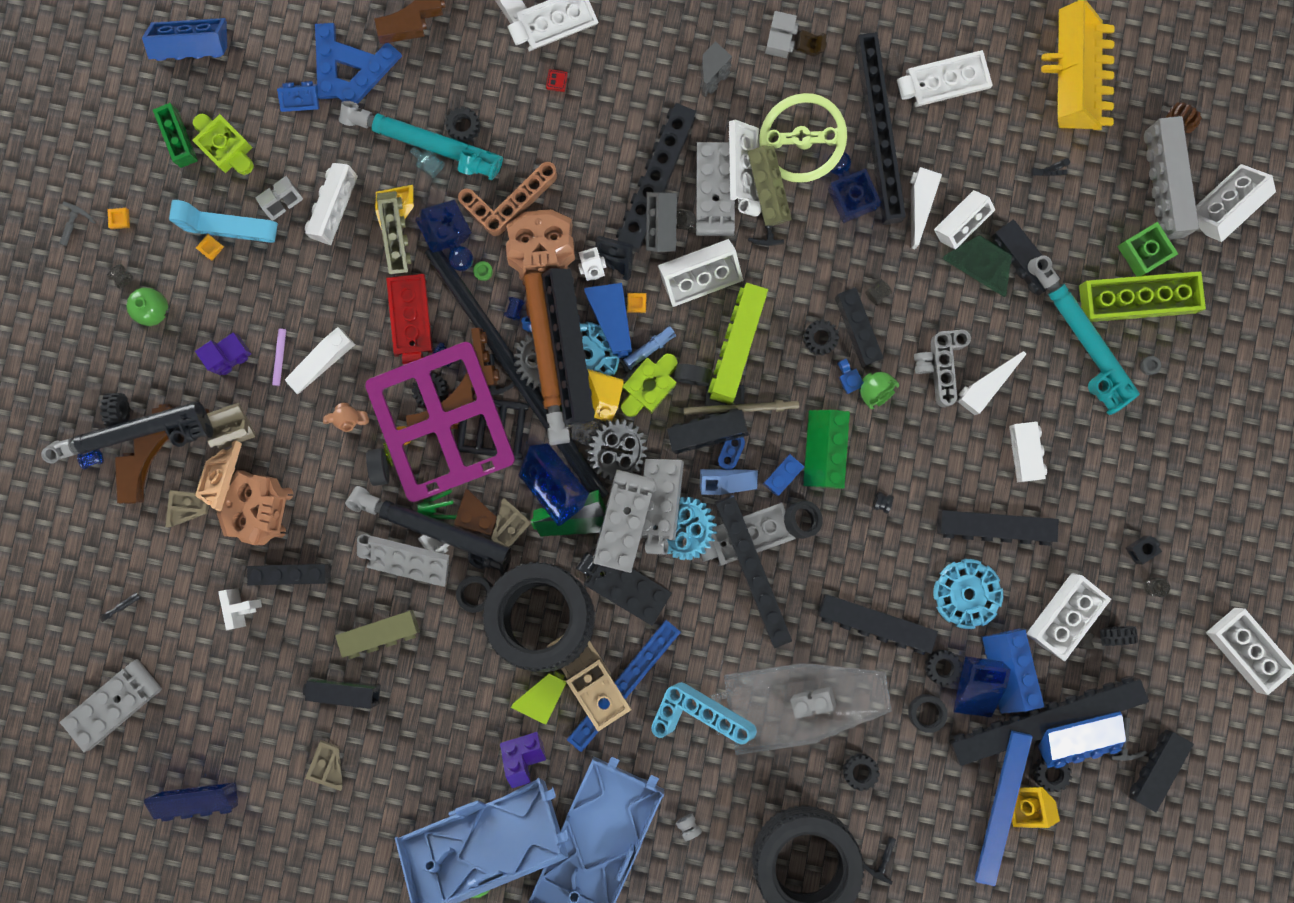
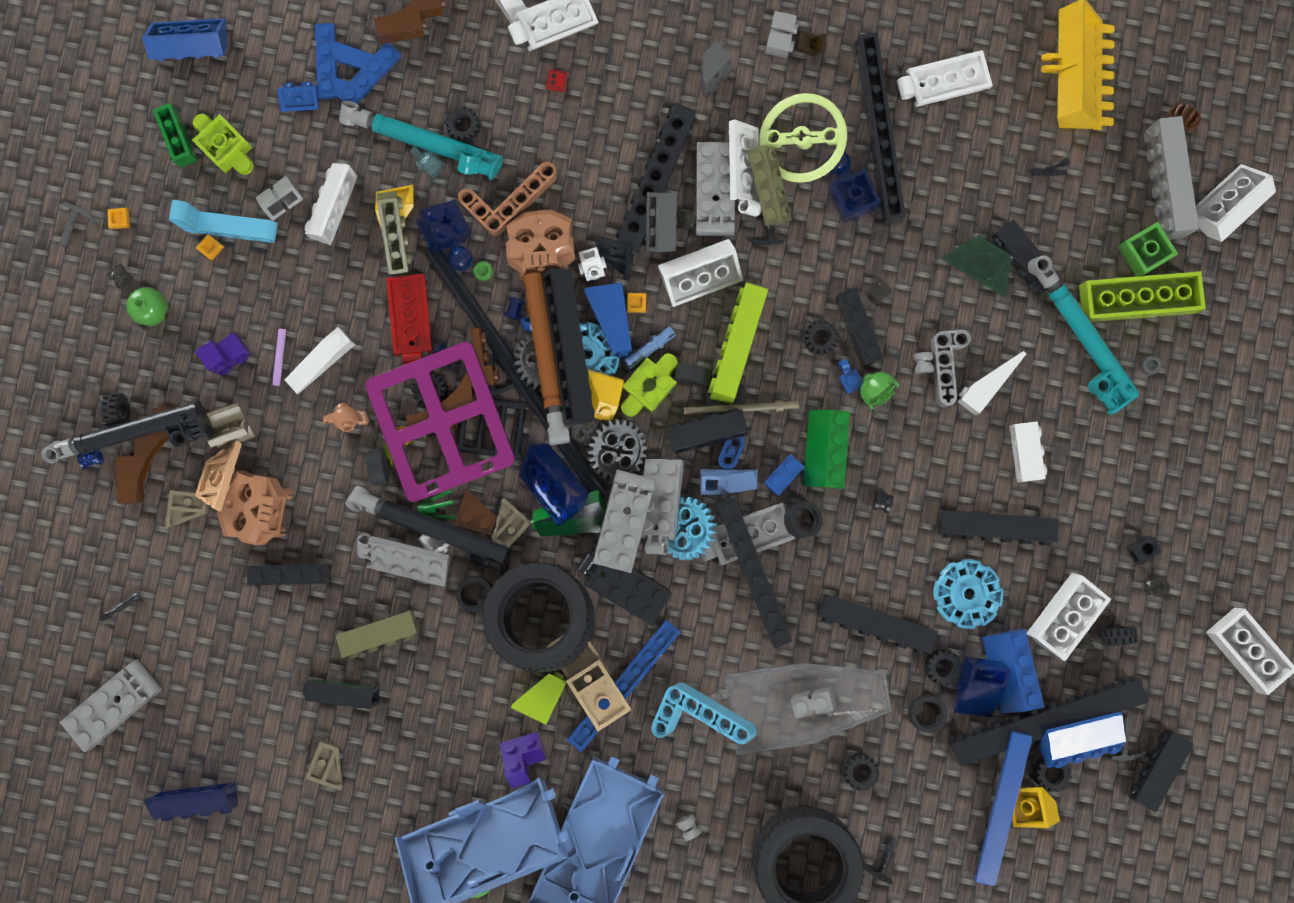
(234, 610): white bracket -> none
(922, 195): white slope -> none
(964, 219): white brick -> none

